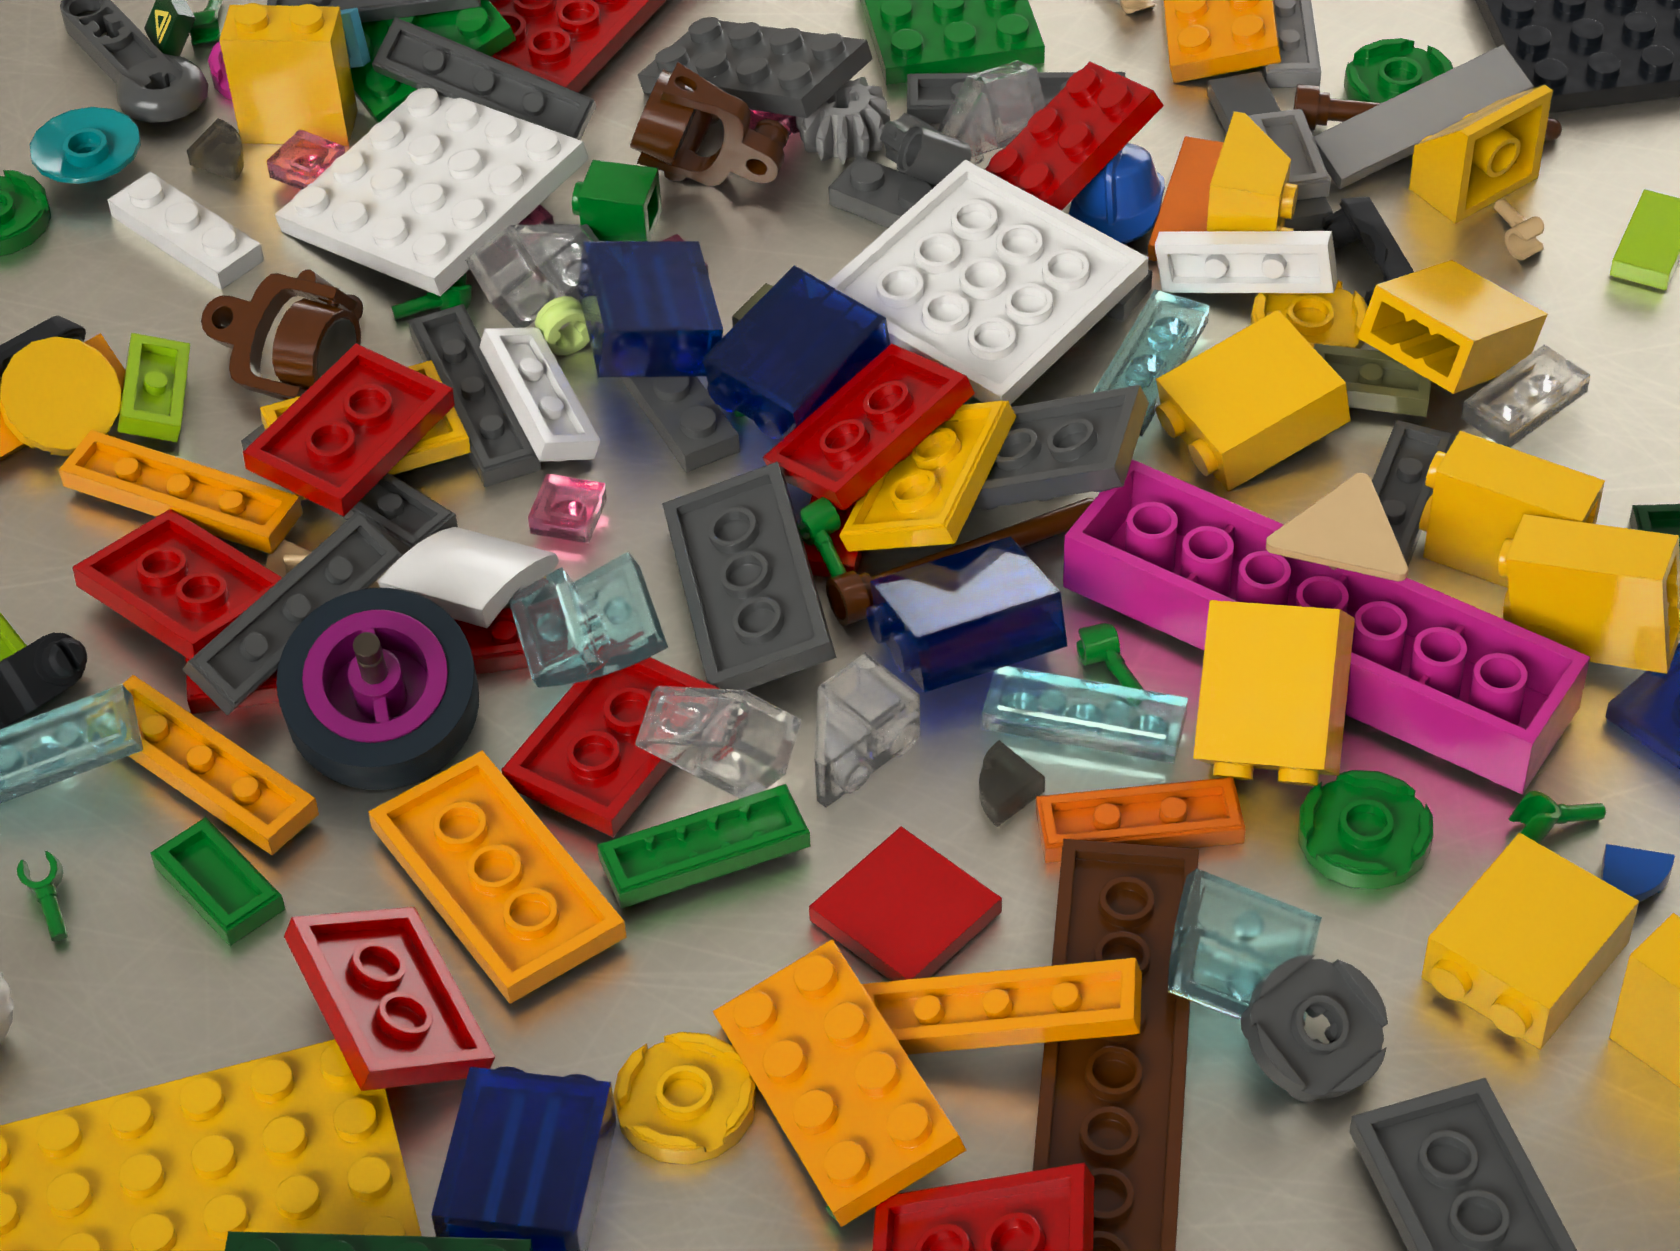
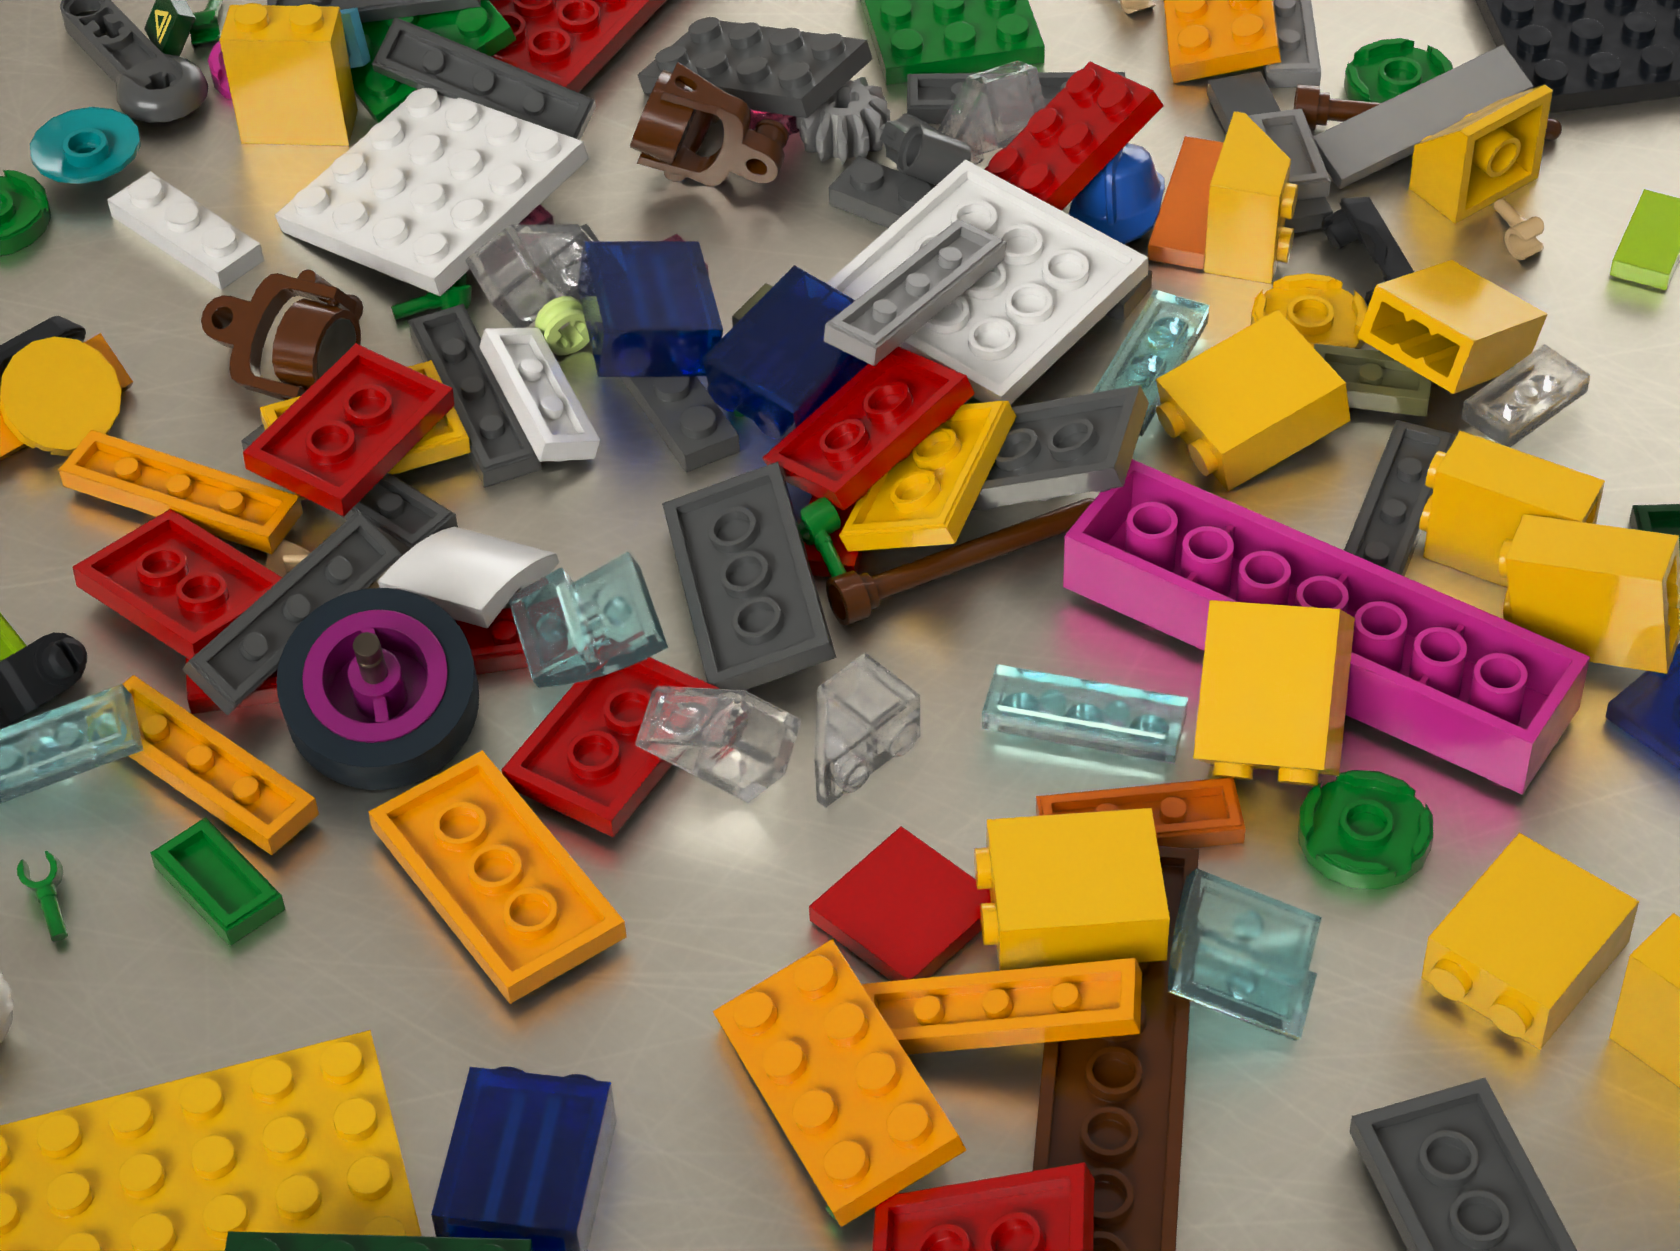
(154, 387): lime plate -> none
(218, 151): clear smoke tile -> none
(303, 159): clear pink plate -> none
(388, 997): red plate -> none
(567, 508): clear pink plate -> none
(618, 201): green brick -> none
(684, 1098): yellow tile -> none
(703, 845): green plate -> none
(914, 292): none -> light grey tile
(967, 614): clear blue brick -> none
(1007, 783): clear smoke tile -> none
(1073, 889): none -> yellow brick
(1102, 644): green hand -> none
(1246, 262): white plate -> none
(1285, 1051): dark grey plate -> none
(1344, 532): tan piece -> none
(1542, 813): green hand -> none
(1636, 870): blue tile -> none

